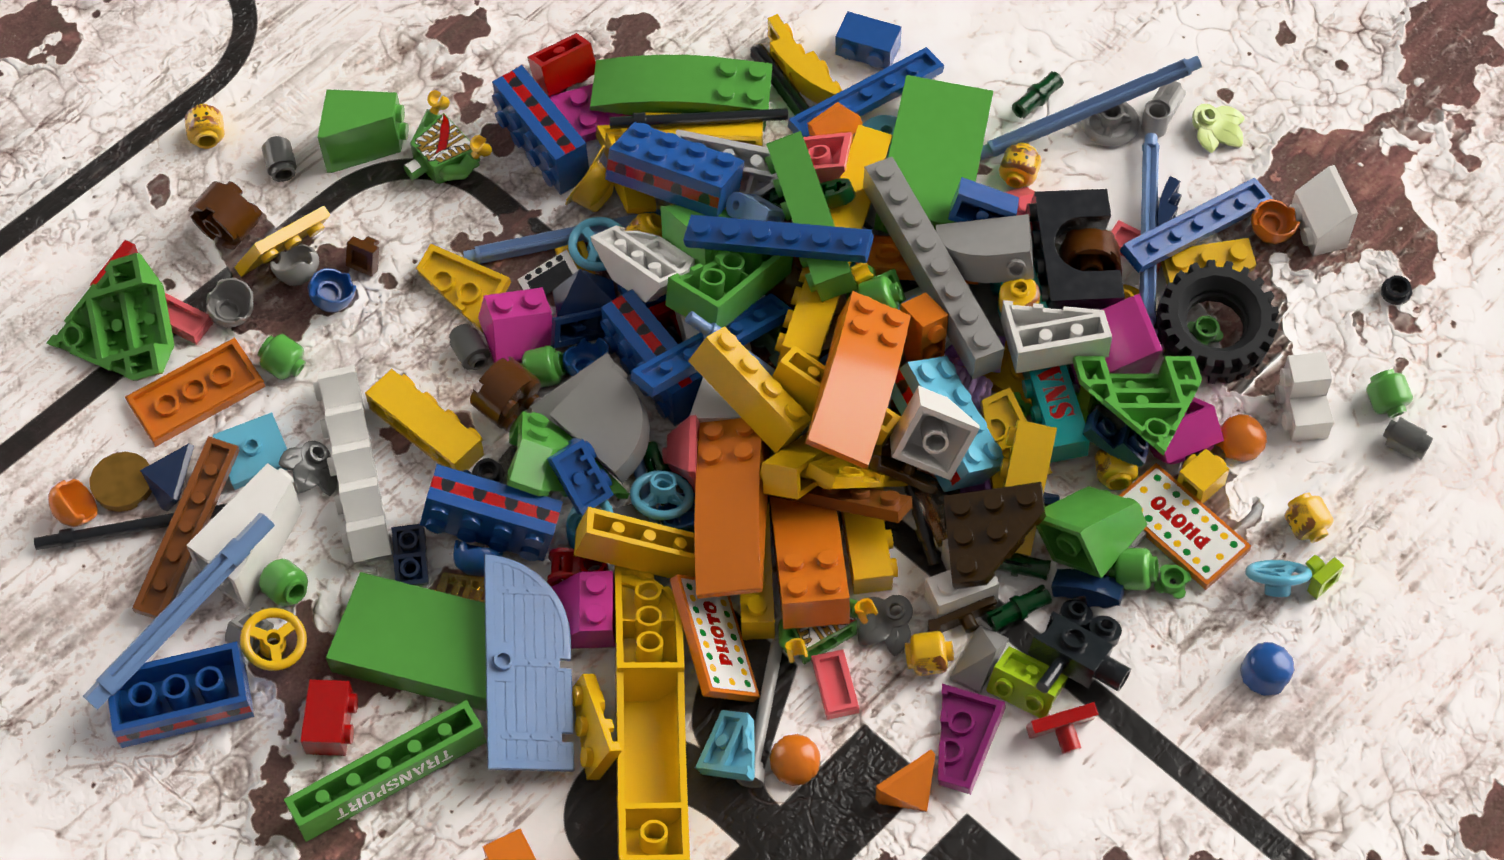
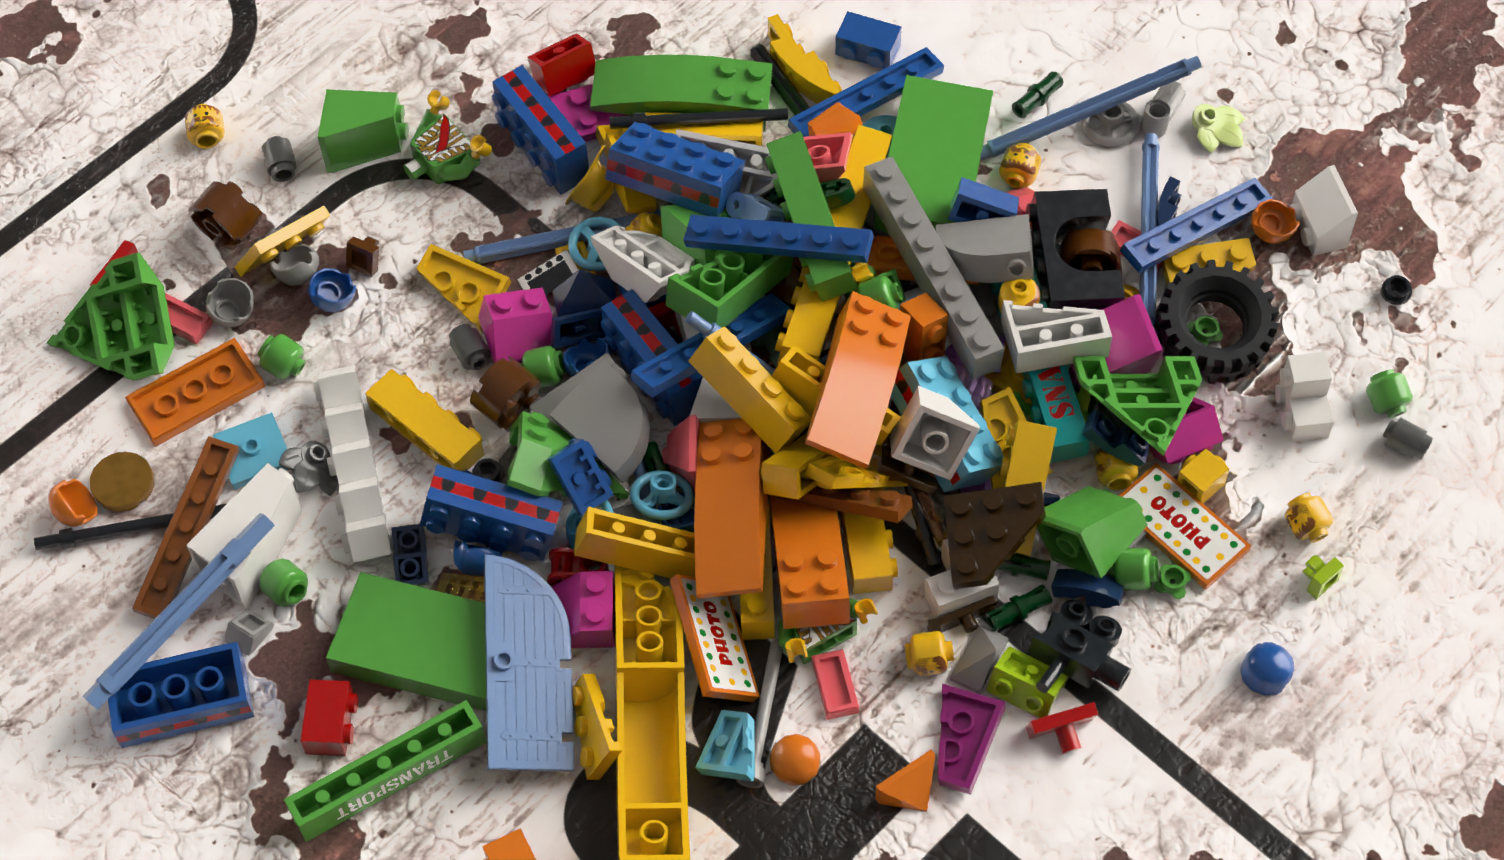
(168, 476): dark blue slope -> none
(271, 651): yellow piece -> none
(887, 627): dark grey plate -> none
(1242, 438): orange hair -> none
(1277, 576): medium azure piece -> none

